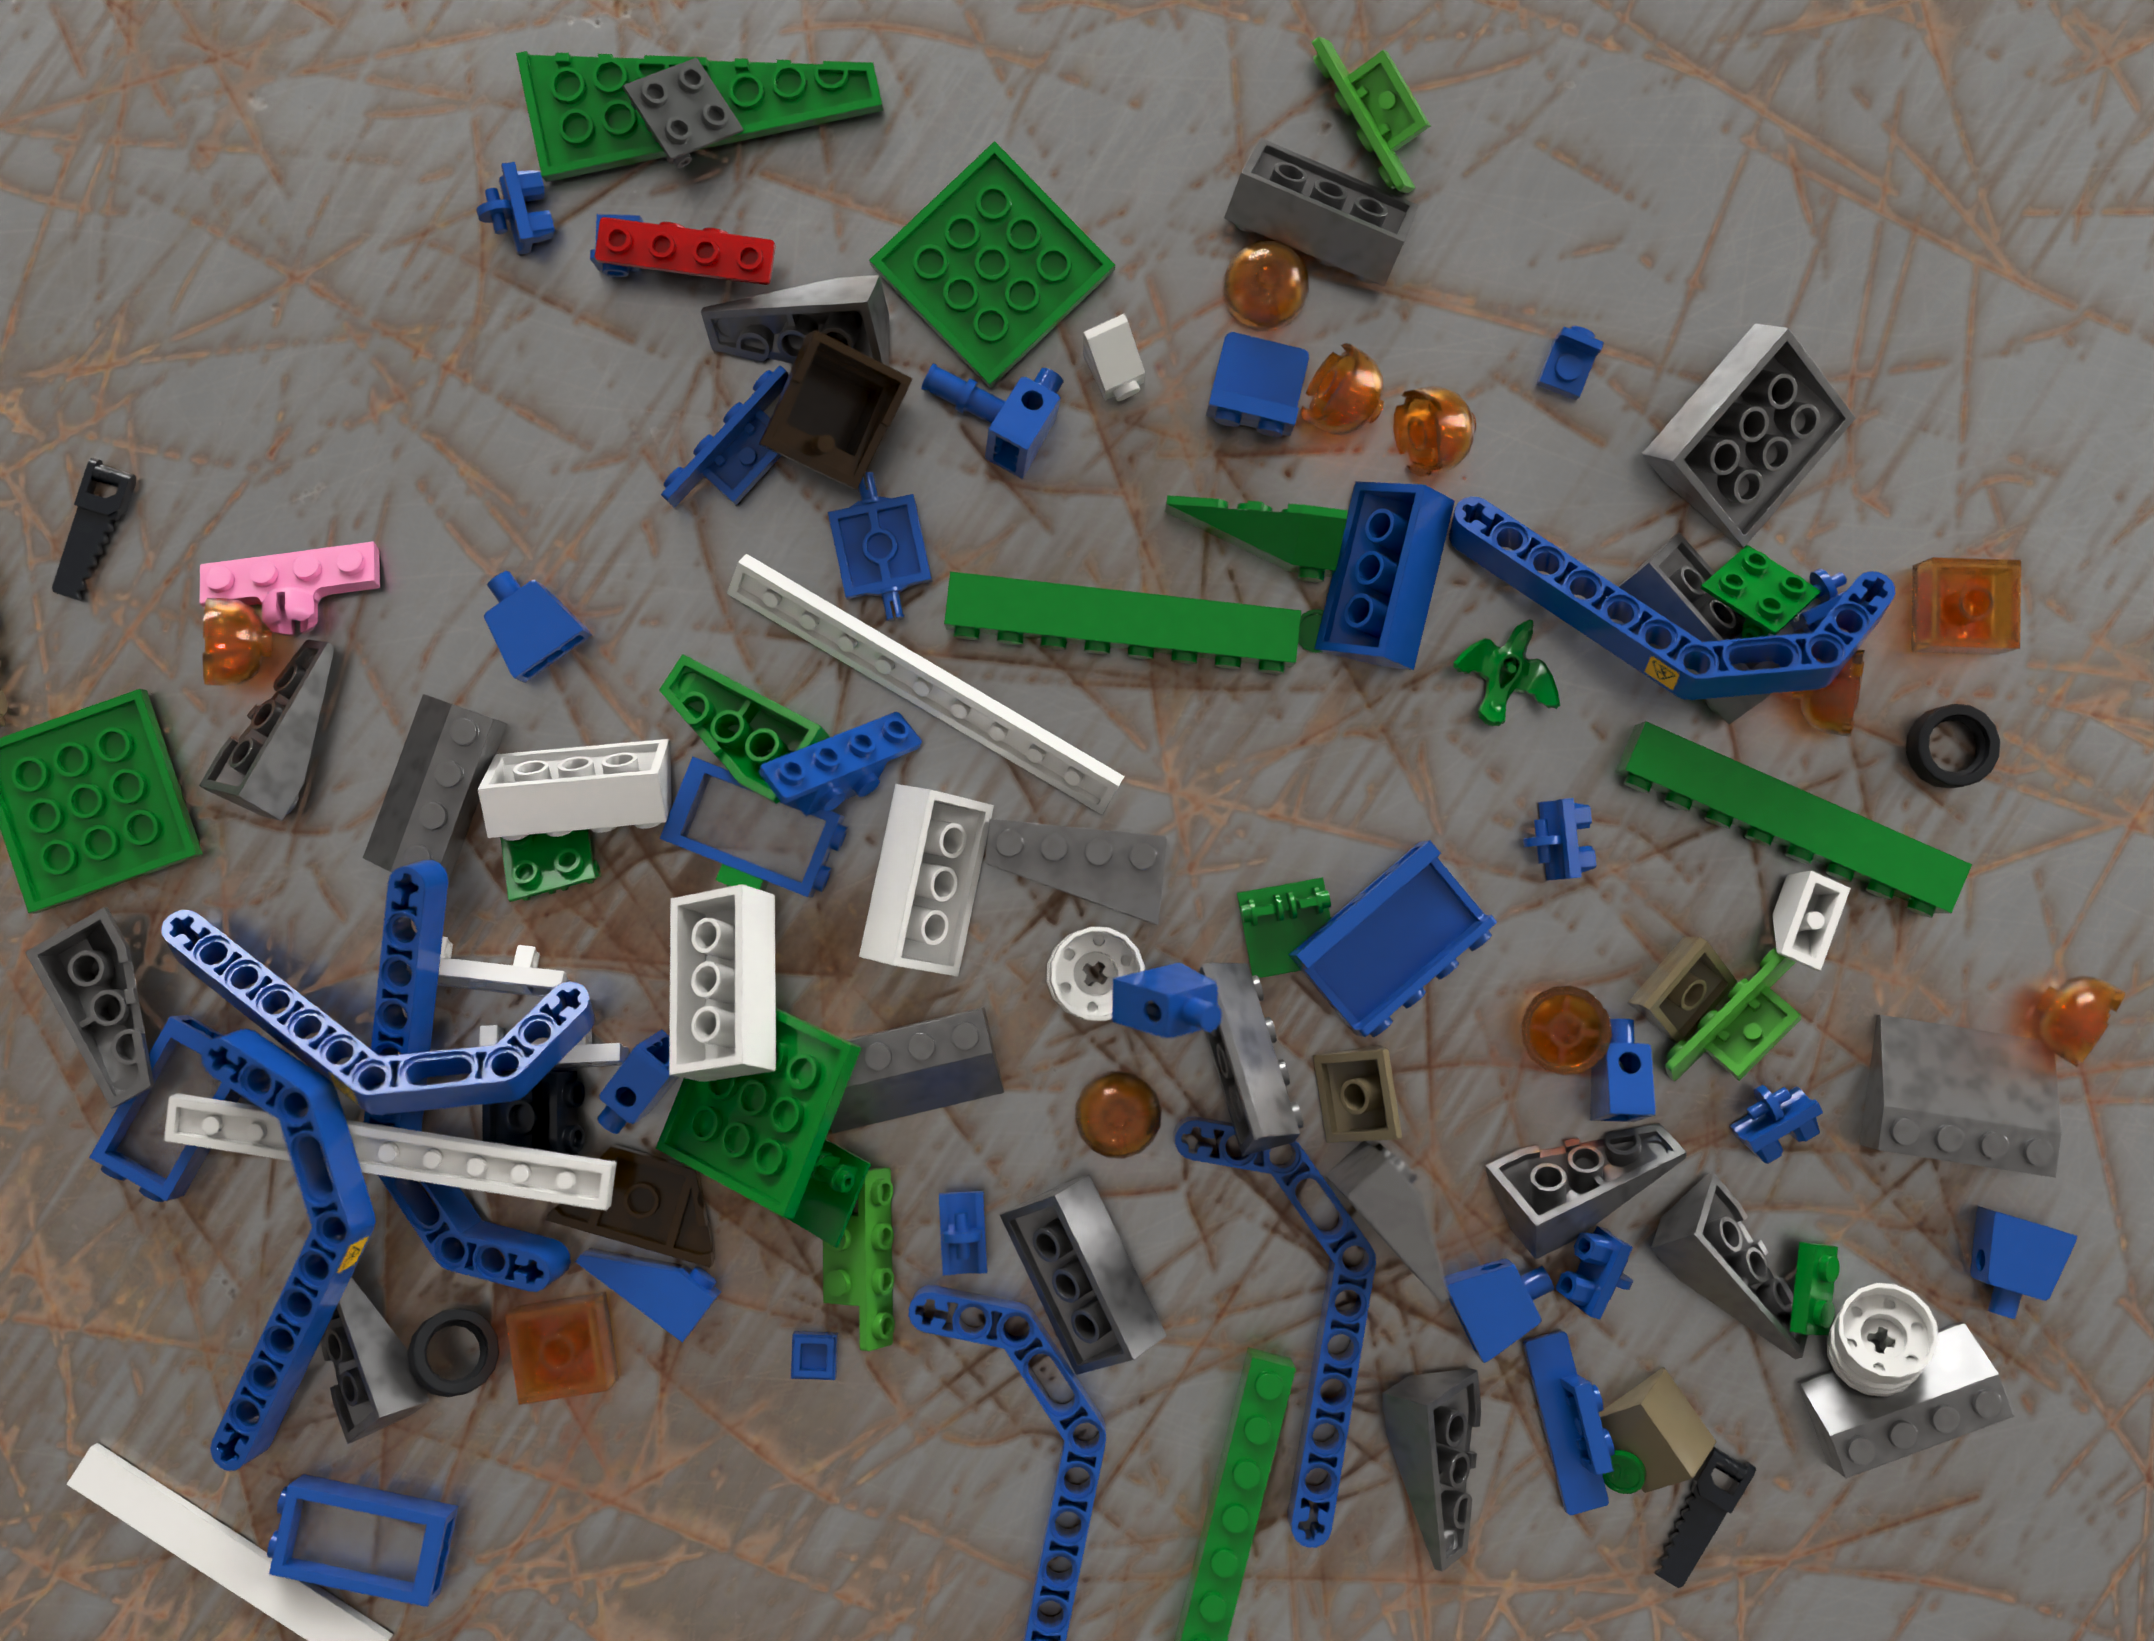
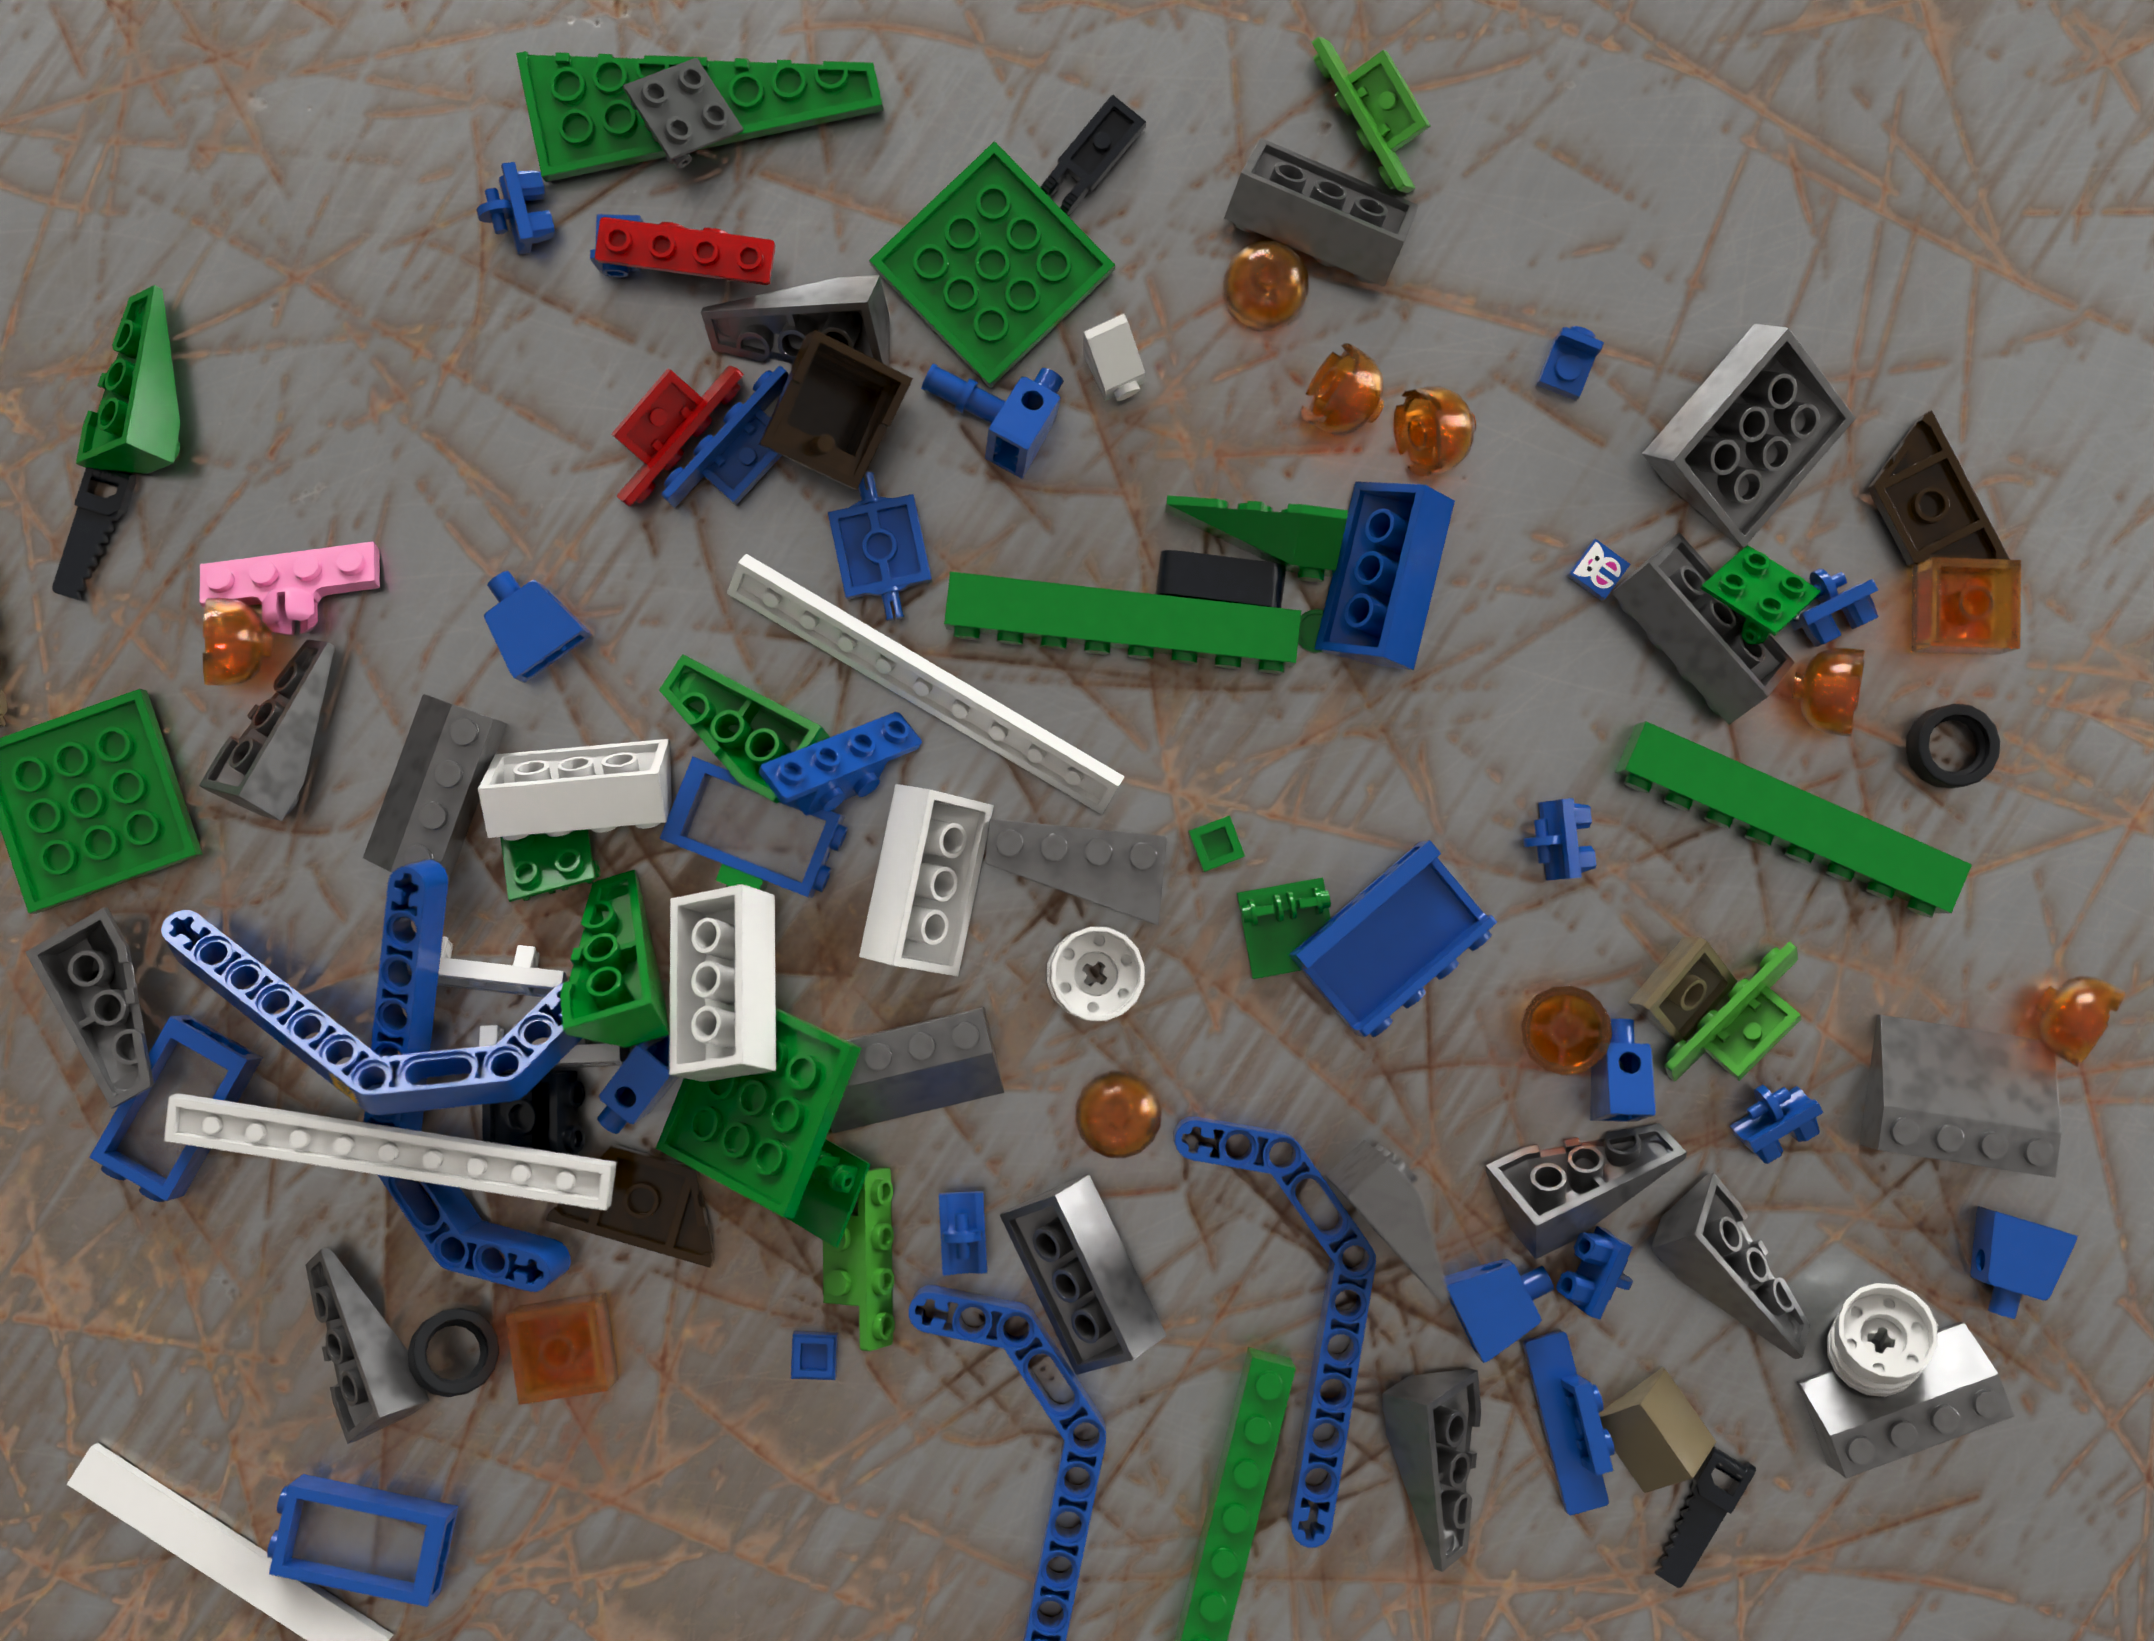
(139, 409): none -> green wedge
(340, 1230): blue beam -> none
(615, 973): none -> green wedge
(660, 1289): blue slope -> none
(665, 422): none -> red bracket
(1095, 151): none -> black hinge
(1180, 996): blue torso -> none
(1216, 843): none -> green plate
(1220, 578): none -> black beam
(1247, 1062): flat silver slope -> none
(1258, 384): blue bracket -> none
(1357, 1095): dark tan slope -> none
(1482, 529): blue beam -> none
(1508, 672): green animal -> none
(1598, 570): none -> tile
(1628, 1473): green piece -> none
(1808, 917): white slope -> none
(1814, 1289): green plate -> none
(1932, 501): none -> dark brown wing

